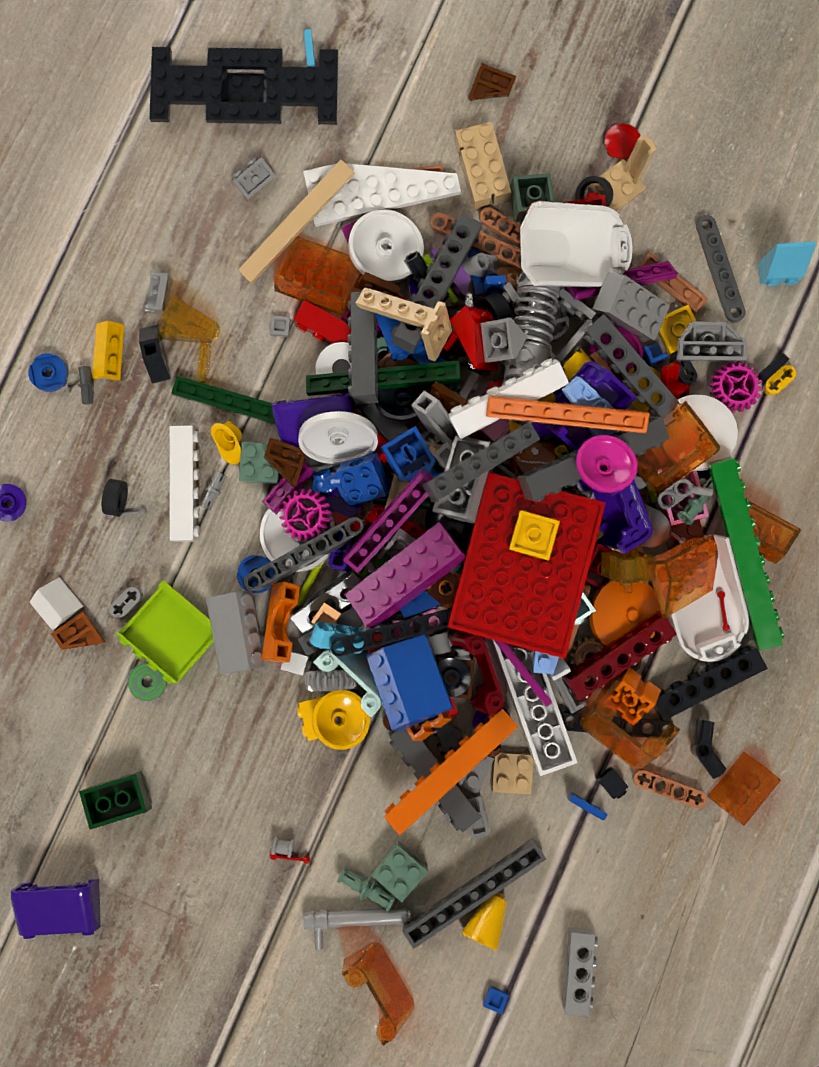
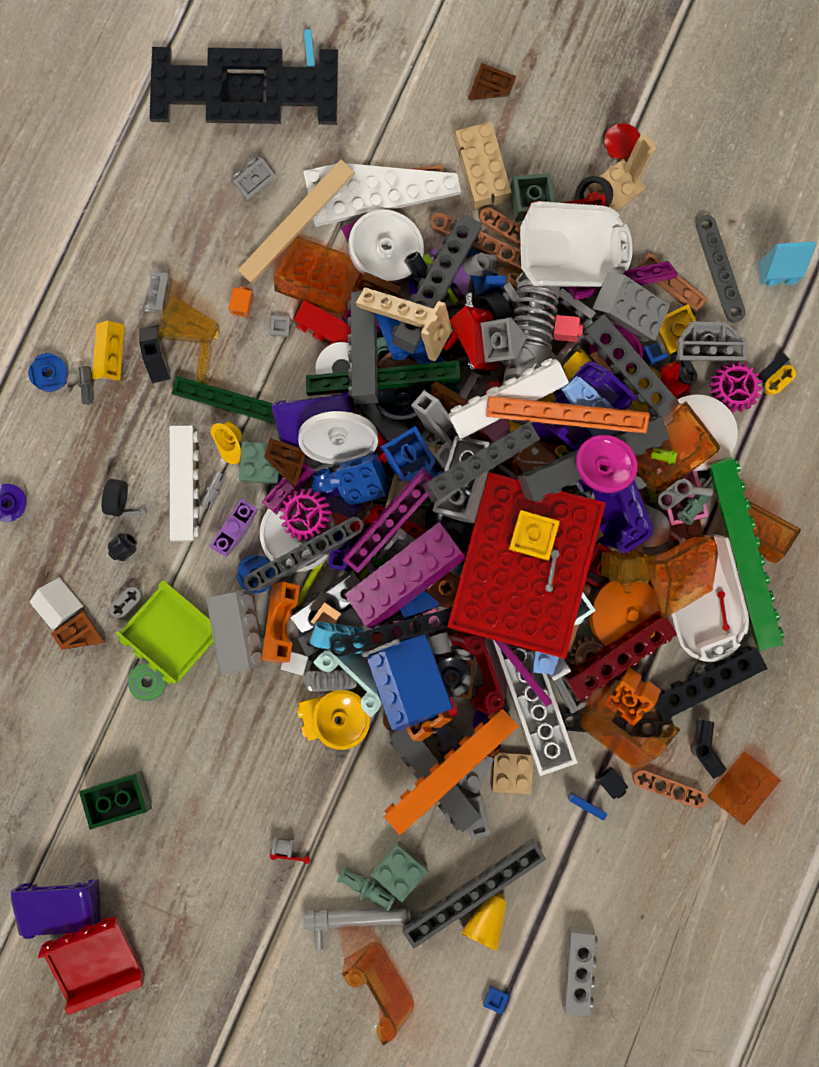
(93, 964): none -> red panel
(122, 547): none -> black head
(234, 528): none -> medium lavender slope
(241, 301): none -> orange brick
(365, 653): none -> light grey hinge
(554, 554): none -> light grey hinge
(567, 328): none -> coral brick
(665, 455): none -> lime pin

